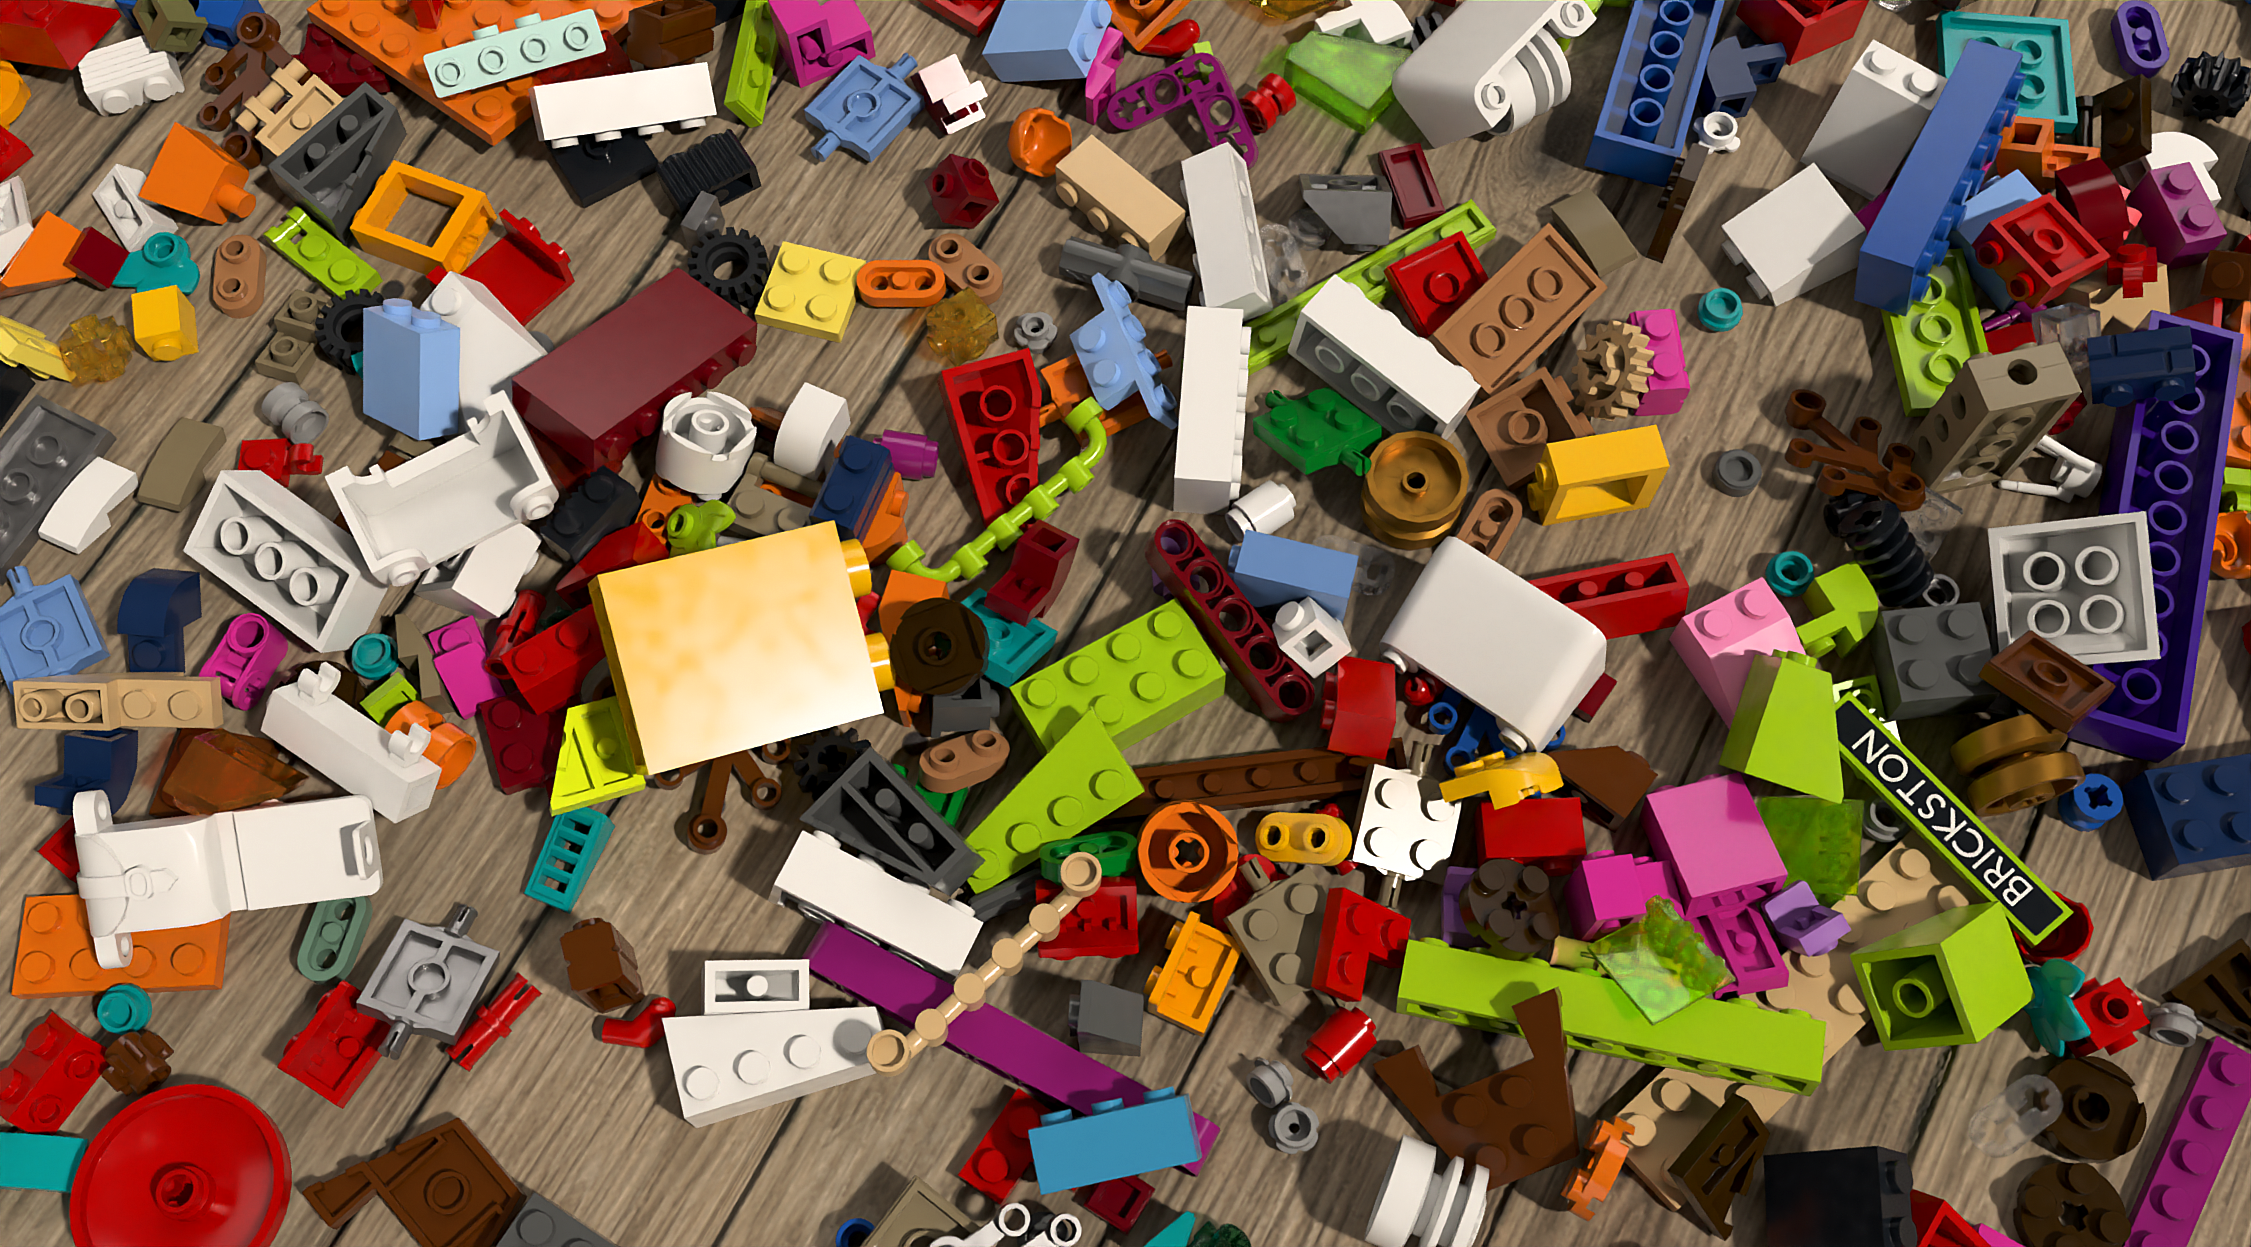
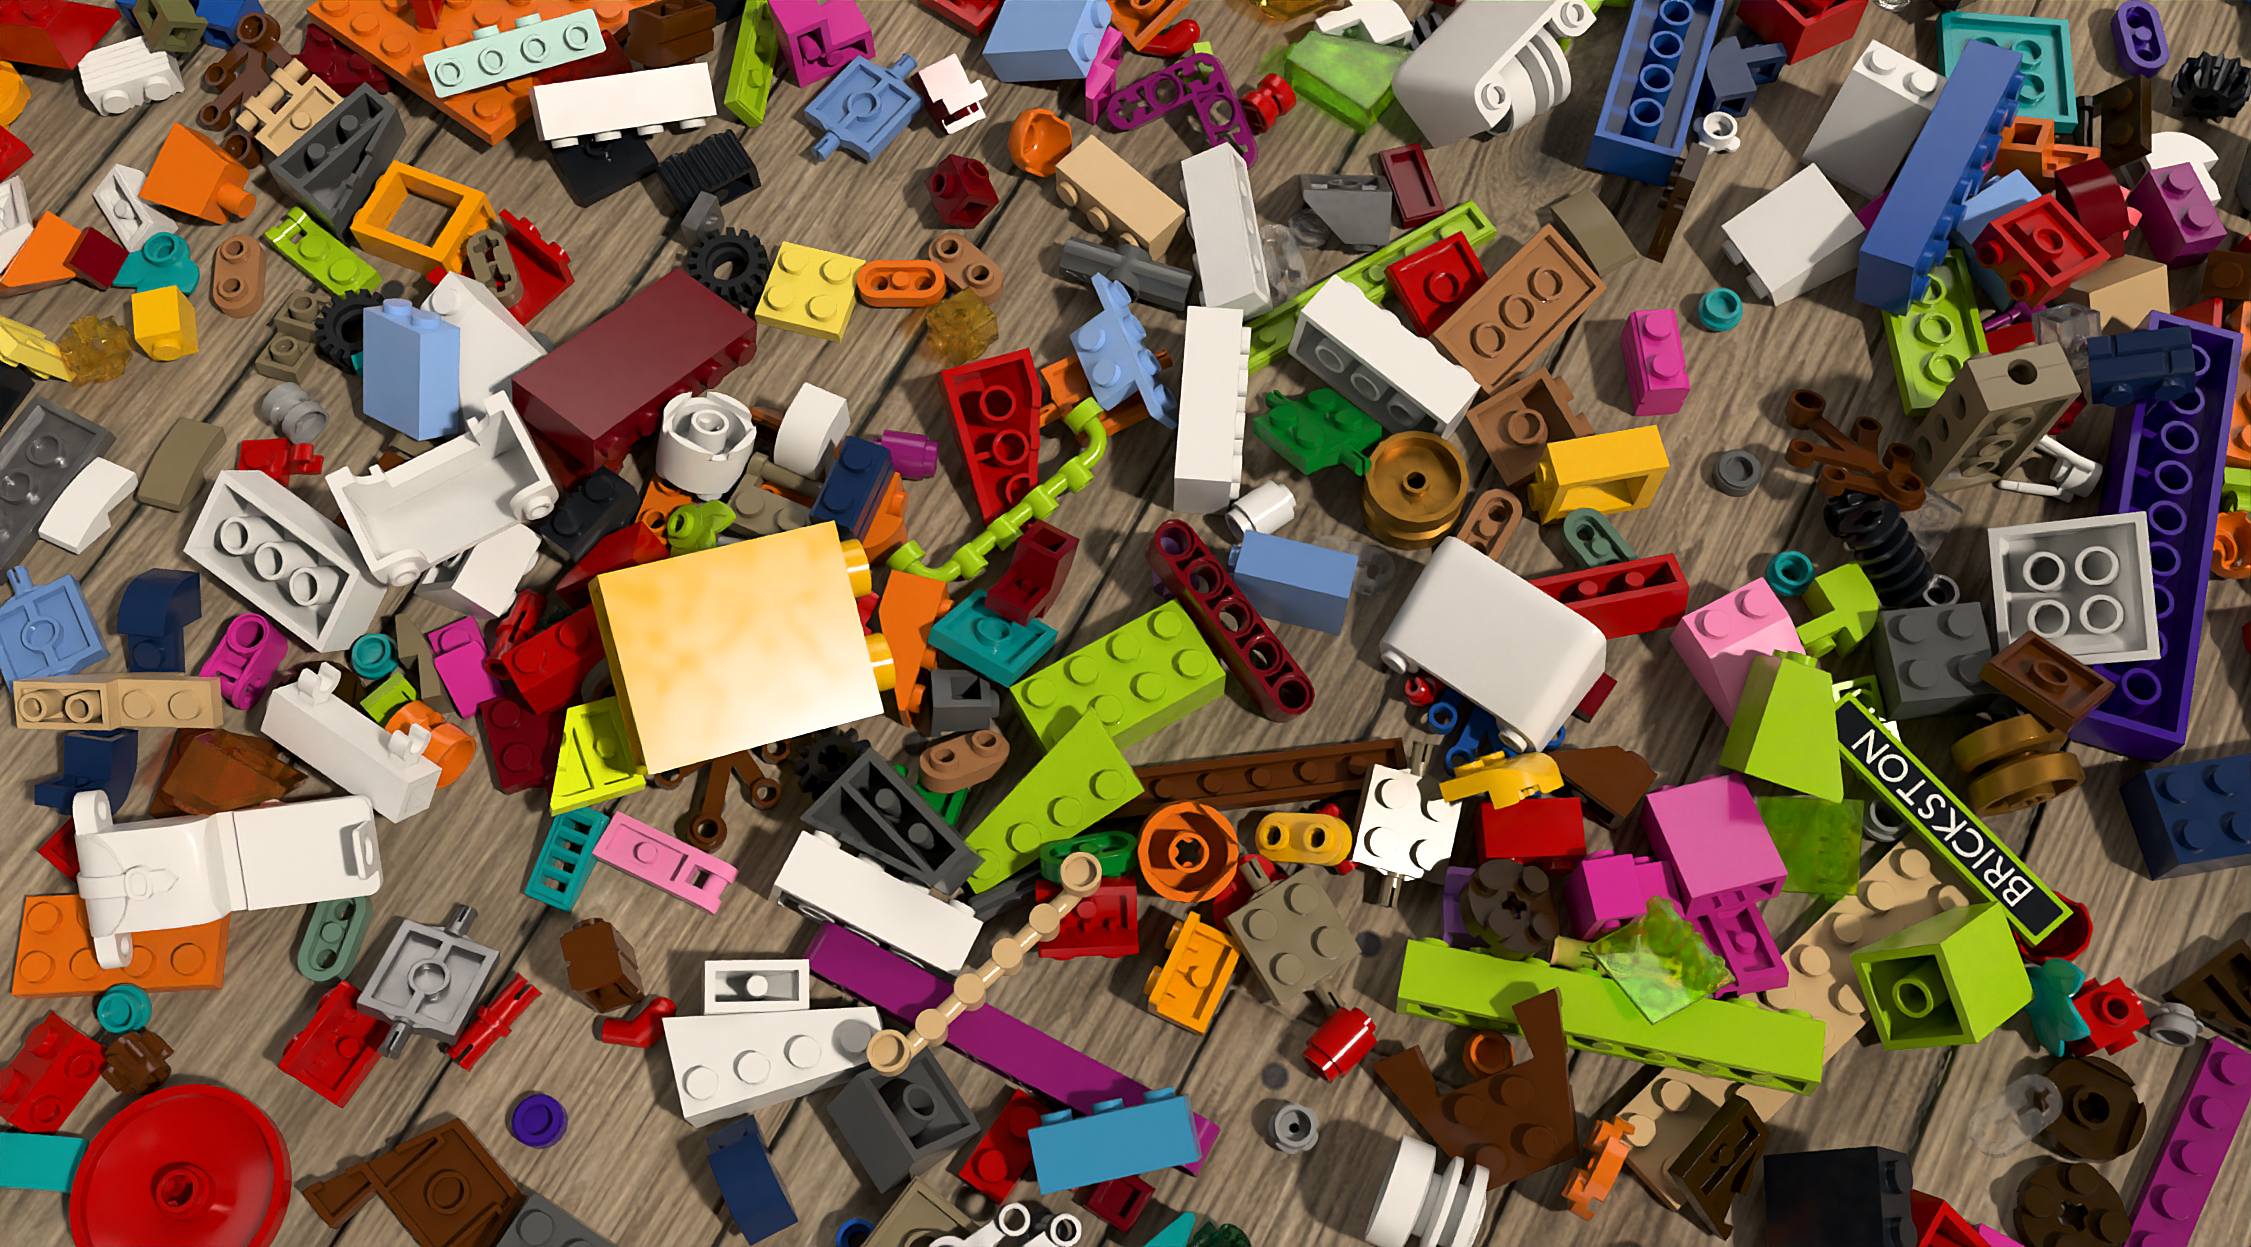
(502, 266): none -> dark tan beam
(539, 1121): none -> dark purple tile
(664, 862): none -> bright pink plate
(750, 1180): none -> dark blue brick
(903, 1121): none -> dark grey slope
(915, 635): dark brown plate -> none
(1038, 341): light grey plate -> none
(1106, 1019): dark grey slope -> none
(1270, 1082): light grey plate -> none
(1303, 629): white brick -> none
(1352, 934): red plate -> none
(1359, 707): red brick -> none
(1487, 1054): none -> orange plate
(1605, 543): none -> sand green plate
(1612, 370): tan gear -> none
(1802, 921): medium lavender bracket -> none
(2078, 807): blue wheel -> none
(2132, 267): red plate -> none

